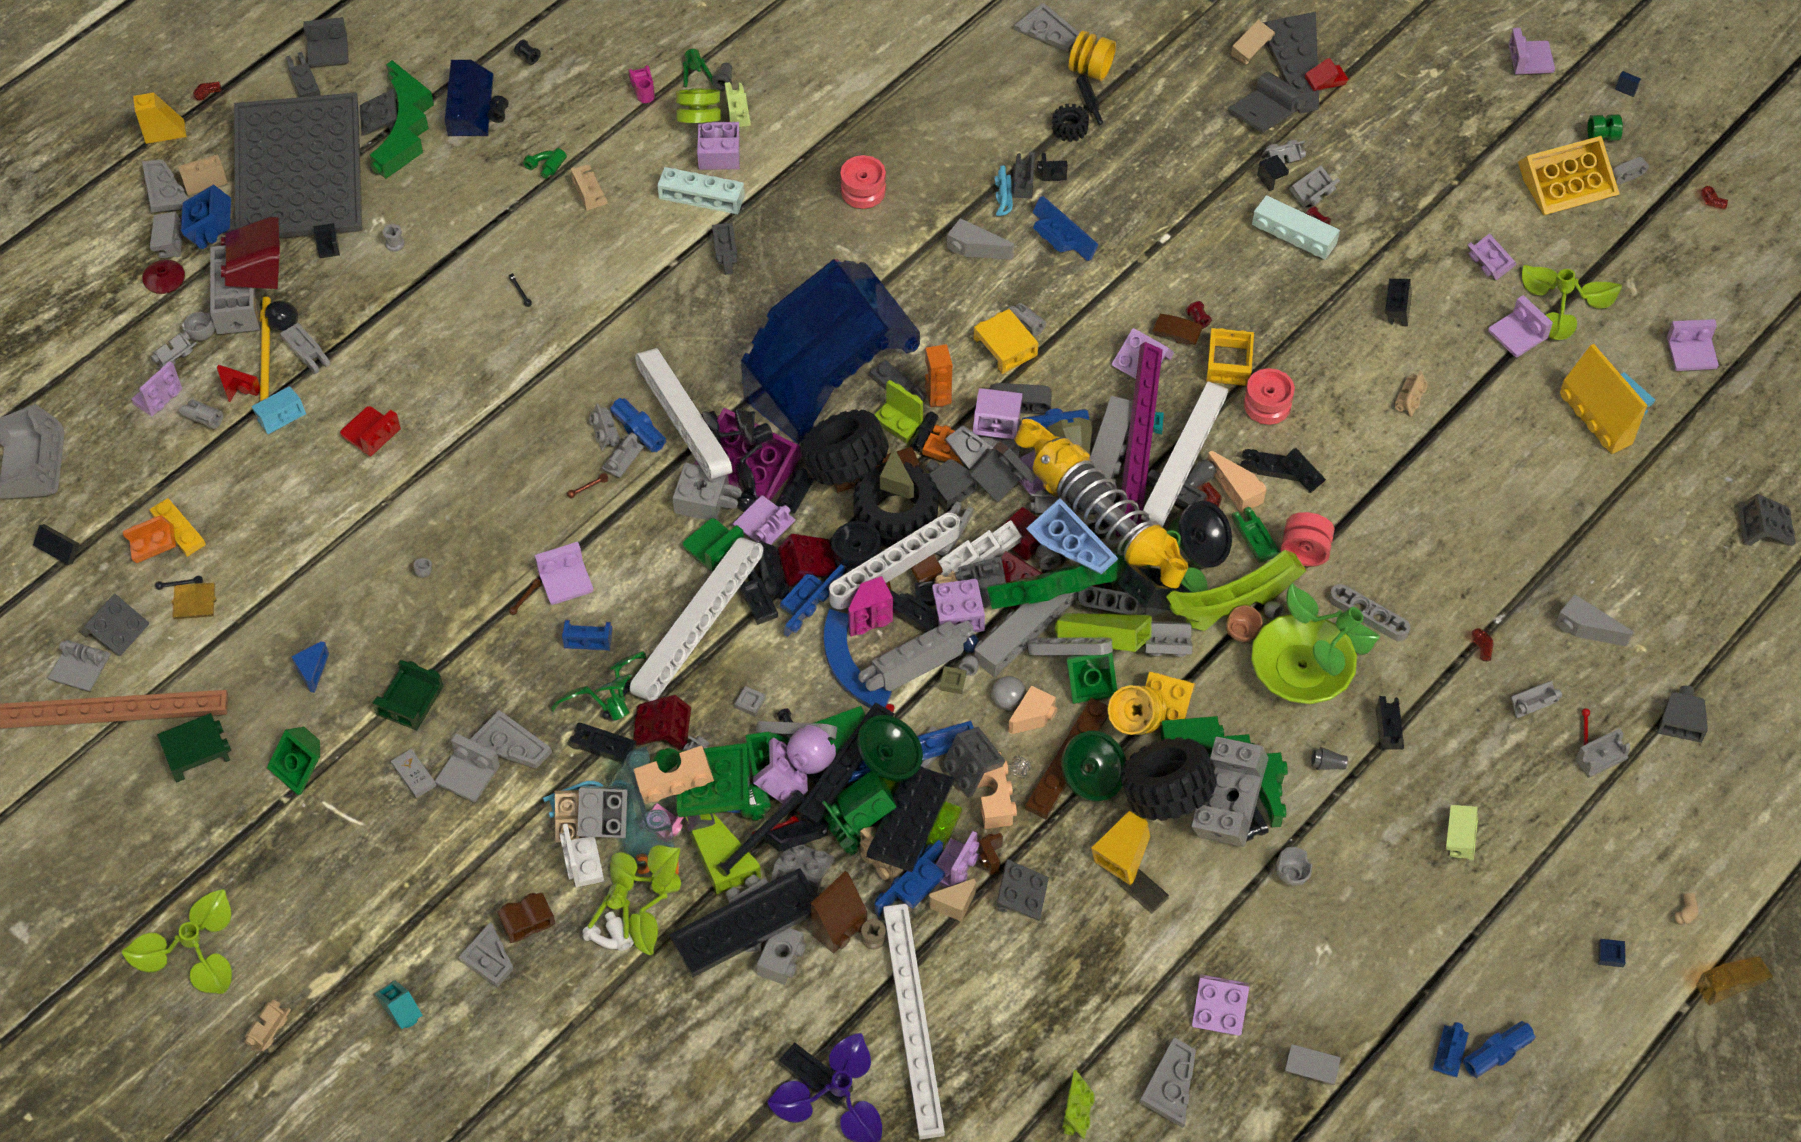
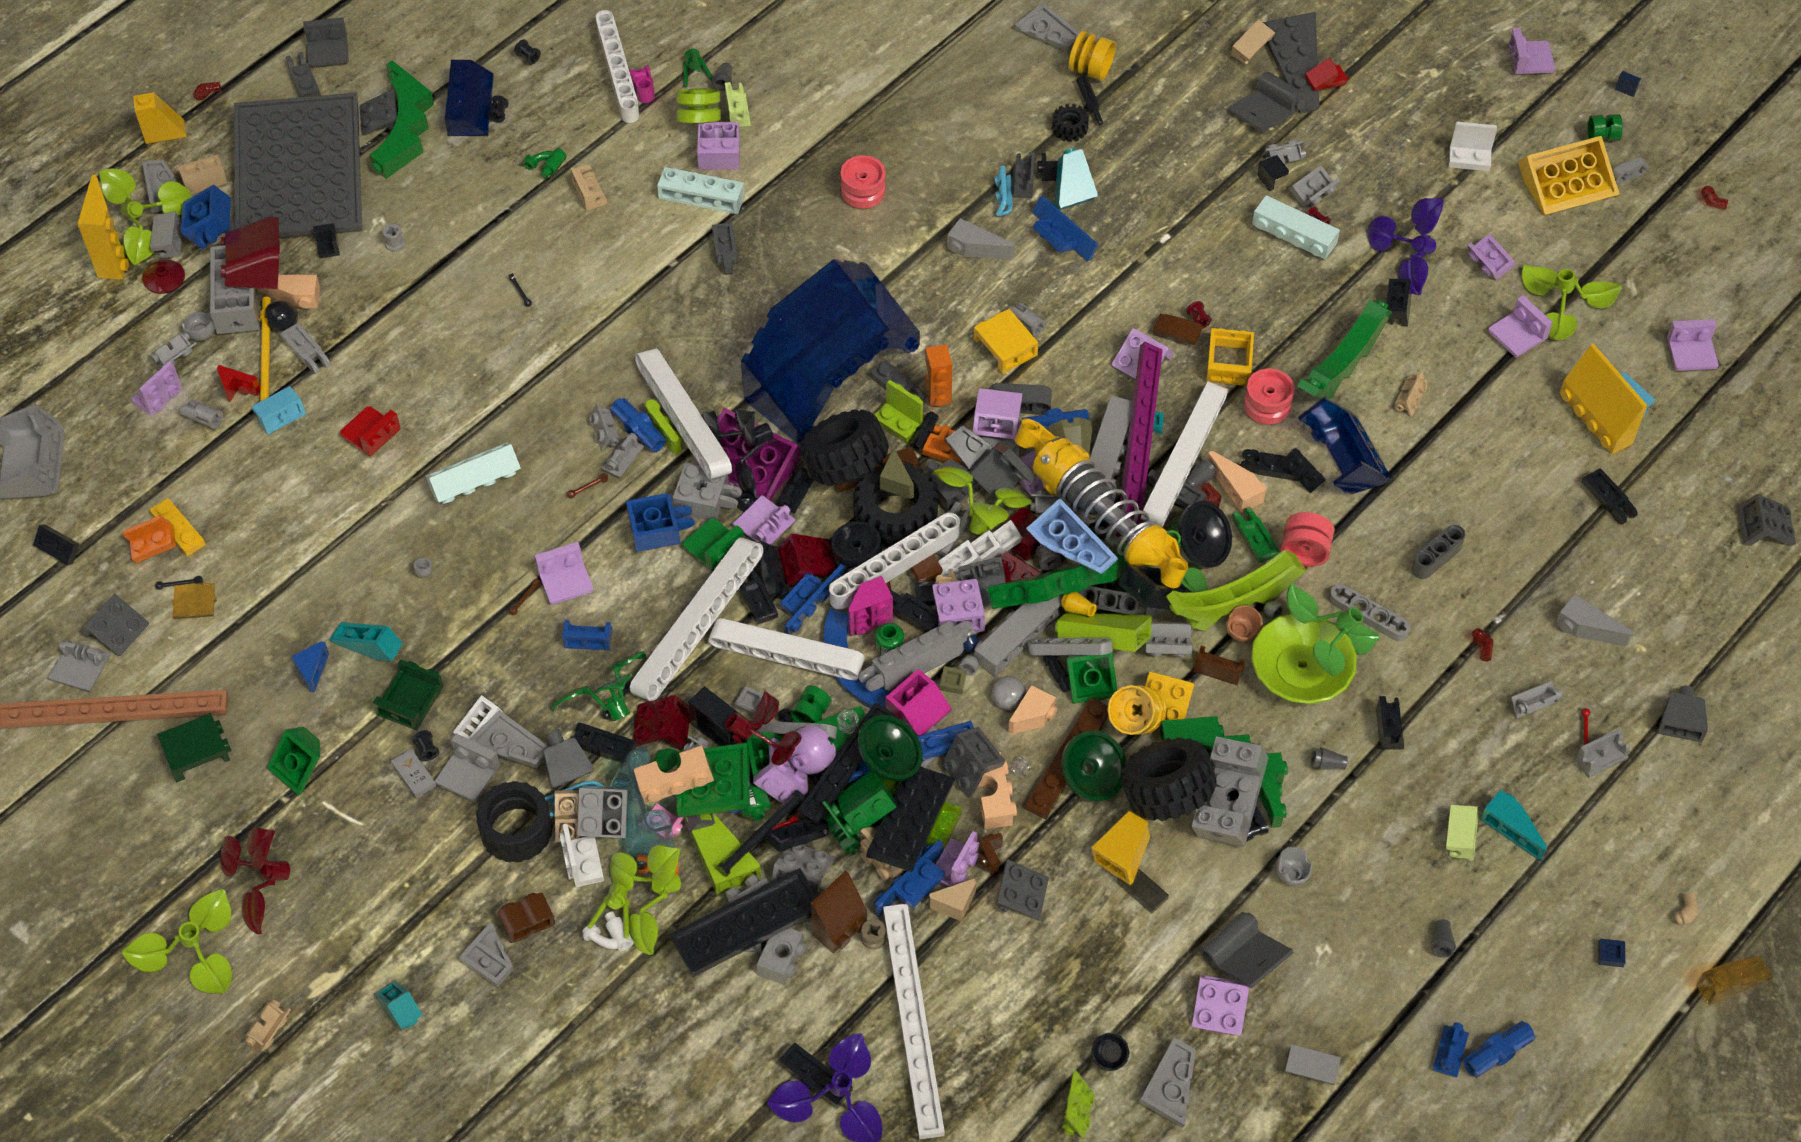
(101, 235): none -> yellow slope
(118, 186): none -> lime plant
(258, 847): none -> dark red plant
(298, 290): none -> light nougat slope
(369, 640): none -> teal slope
(425, 745): none -> black bush
(473, 472): none -> light aqua brick
(477, 709): none -> white slope
(506, 798): none -> black tyre
(564, 760): none -> dark grey torso
(617, 66): none -> white beam
(656, 522): none -> blue hinge
(664, 426): none -> lime hinge
(710, 715): none -> black window
(766, 710): none -> dark red plant
(786, 649): none -> white beam
(811, 705): none -> green wheel
(843, 726): none -> clear bush
(888, 637): none -> green head
(918, 703): none -> dark pink slope
(983, 514): none -> lime plant
(1057, 672): none -> black axle
(1073, 180): none -> slope
(1078, 604): none -> yellow cone
(1110, 1052): none -> black hair
(1218, 667): none -> reddish brown hinge
(1244, 951): none -> dark grey door
(1341, 363): none -> green arch
(1348, 445): none -> clear blue windscreen
(1425, 216): none -> dark purple plant
(1442, 543): none -> dark grey beam
(1443, 940): none -> dark grey cone
(1472, 146): none -> white bracket
(1512, 821): none -> teal slope
(1609, 495): none -> black hinge

